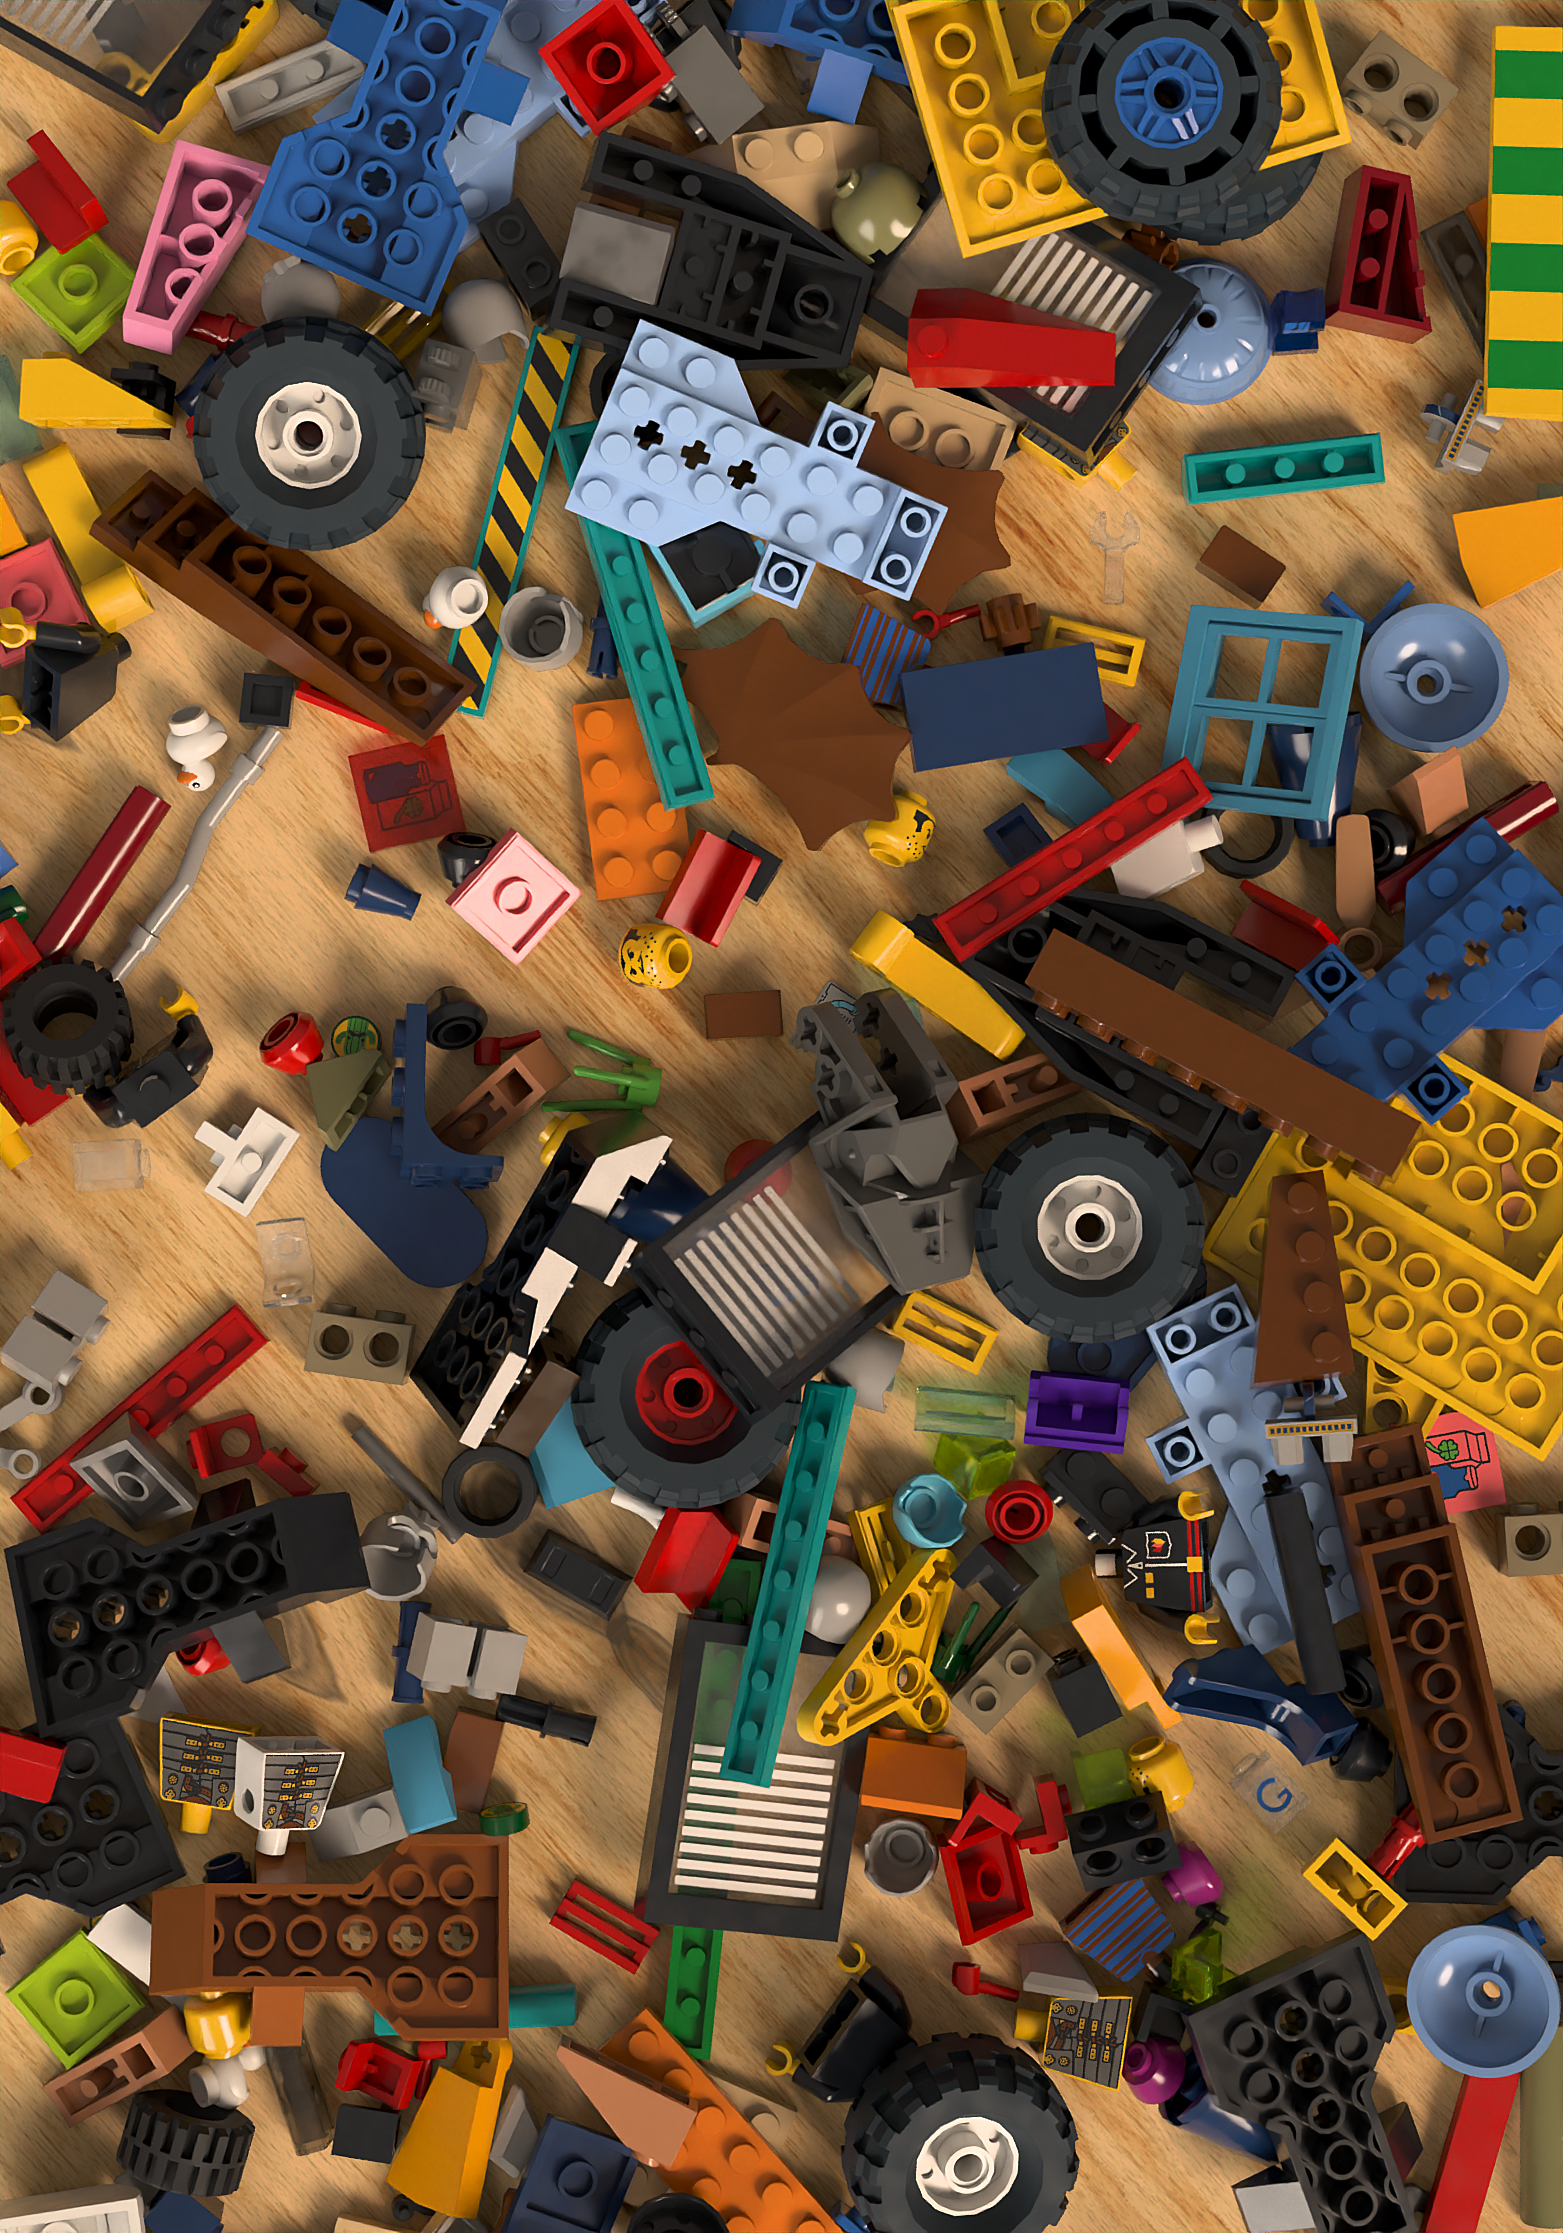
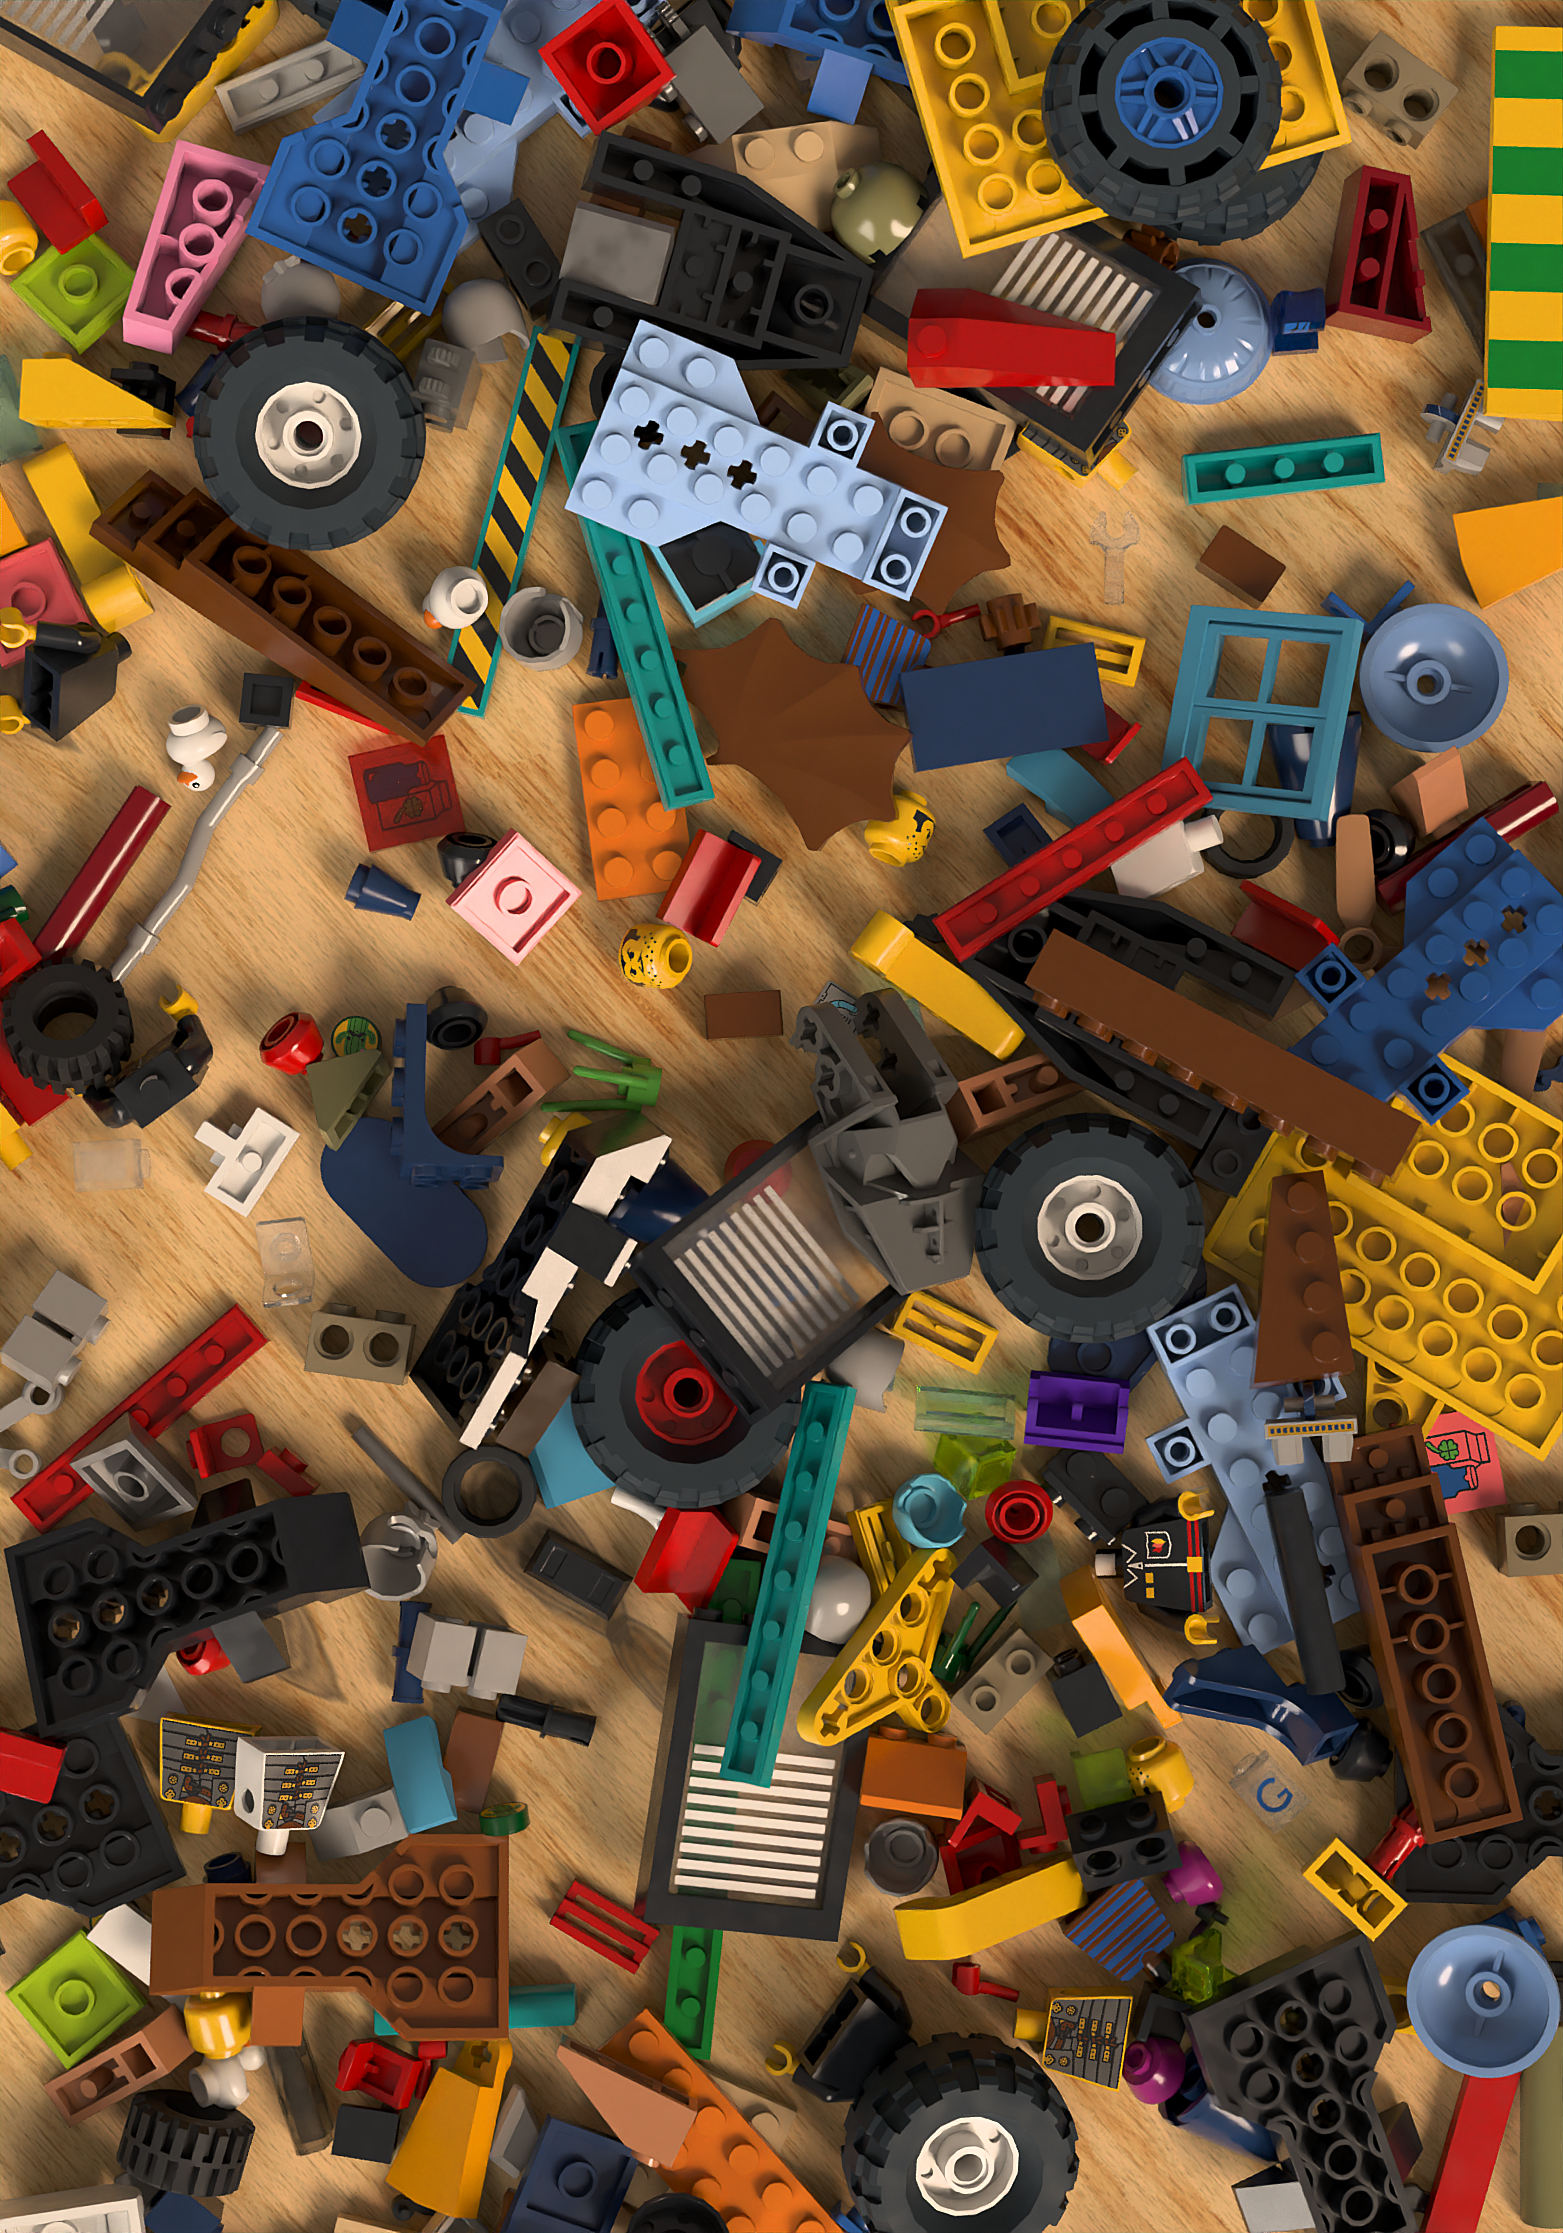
(991, 1910): none -> yellow beam
(1055, 1971): light grey piece -> none

